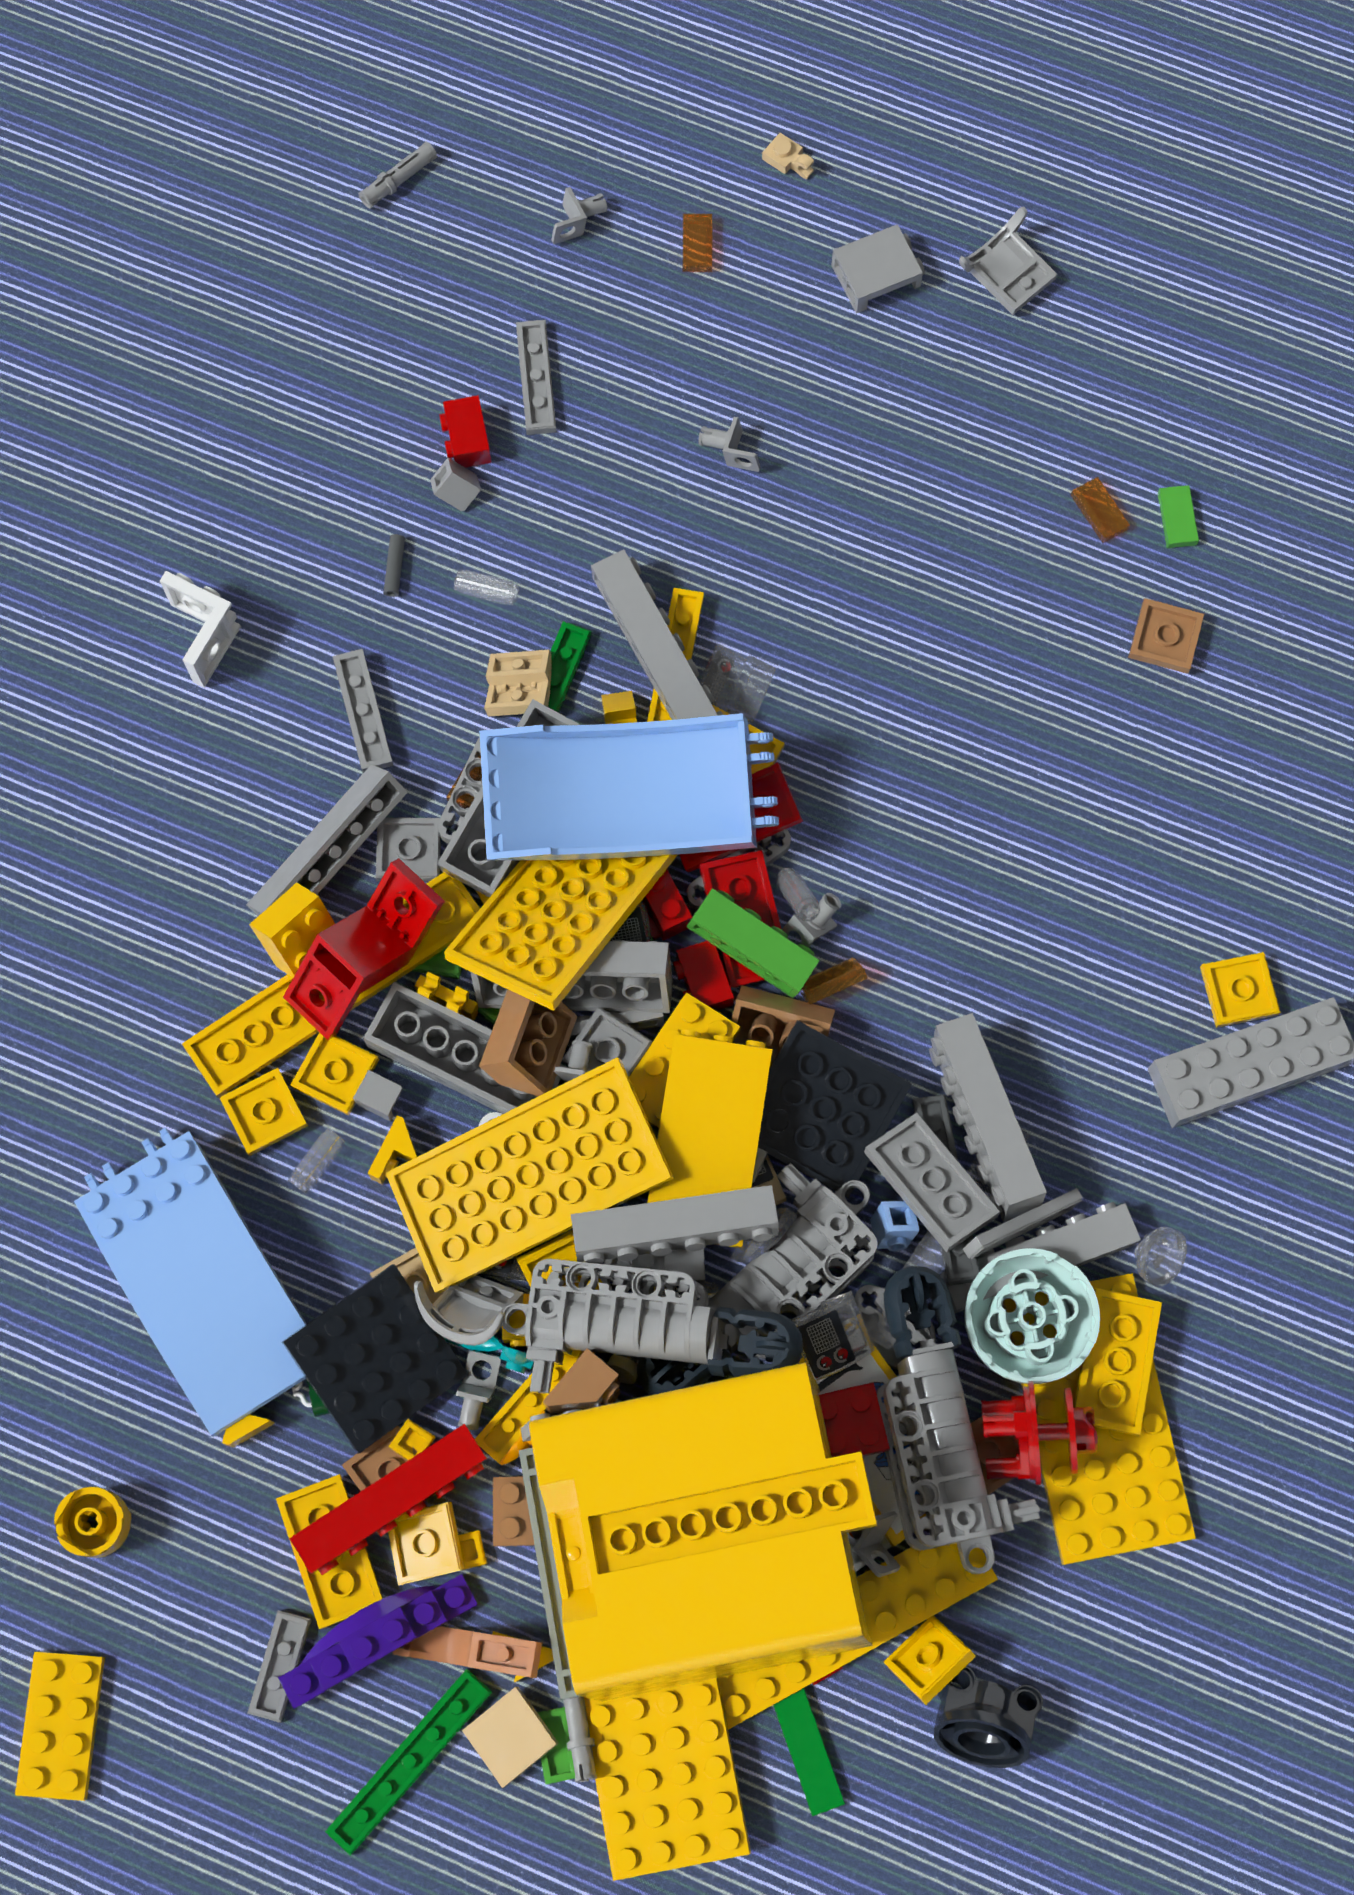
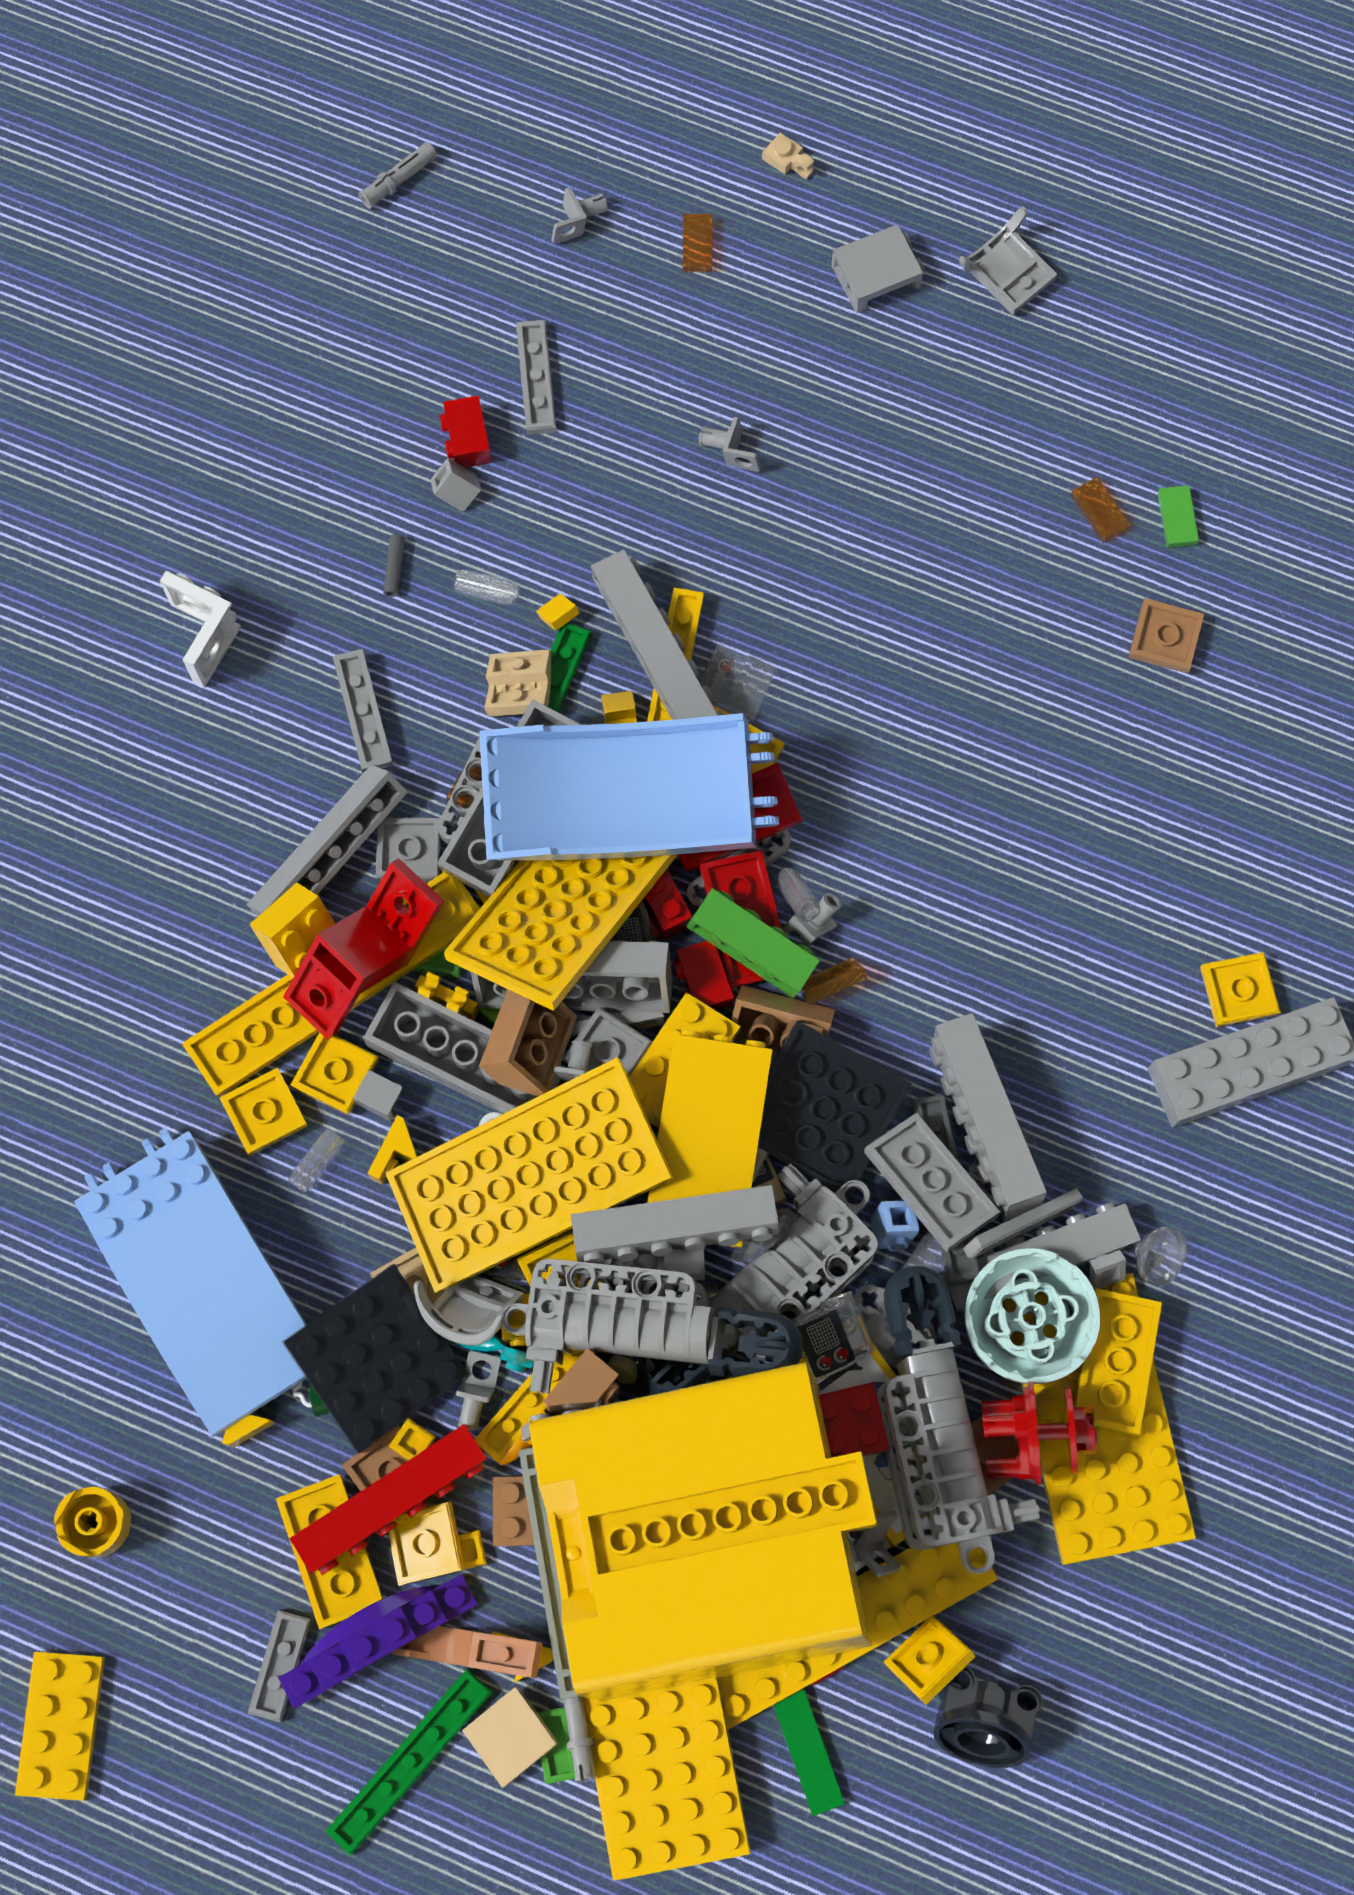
(557, 612): none -> yellow tile
(1107, 1270): none -> light grey plate

